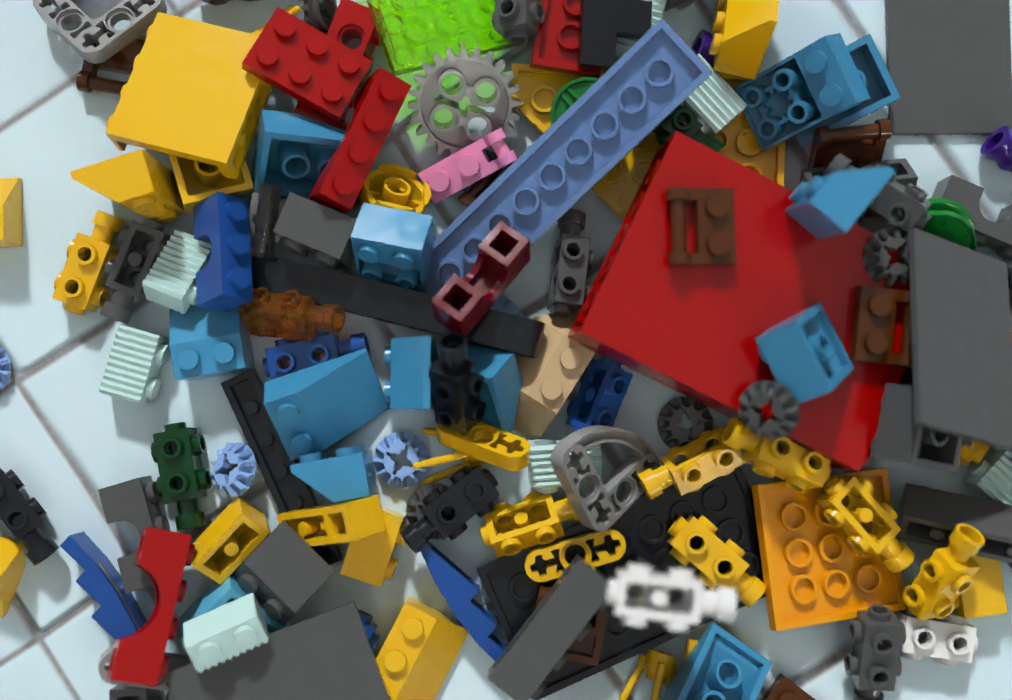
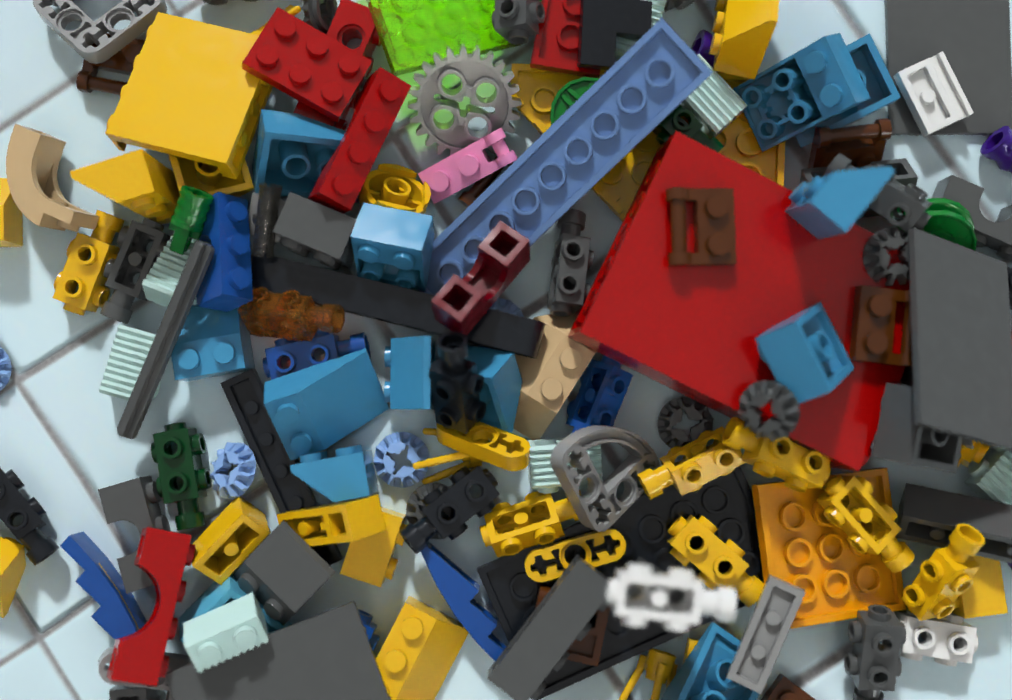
(33, 181): none -> tan arch
(165, 339): none -> dark grey axle
(189, 217): none -> green hinge
(765, 633): none -> light grey plate
(933, 94): none -> white plate

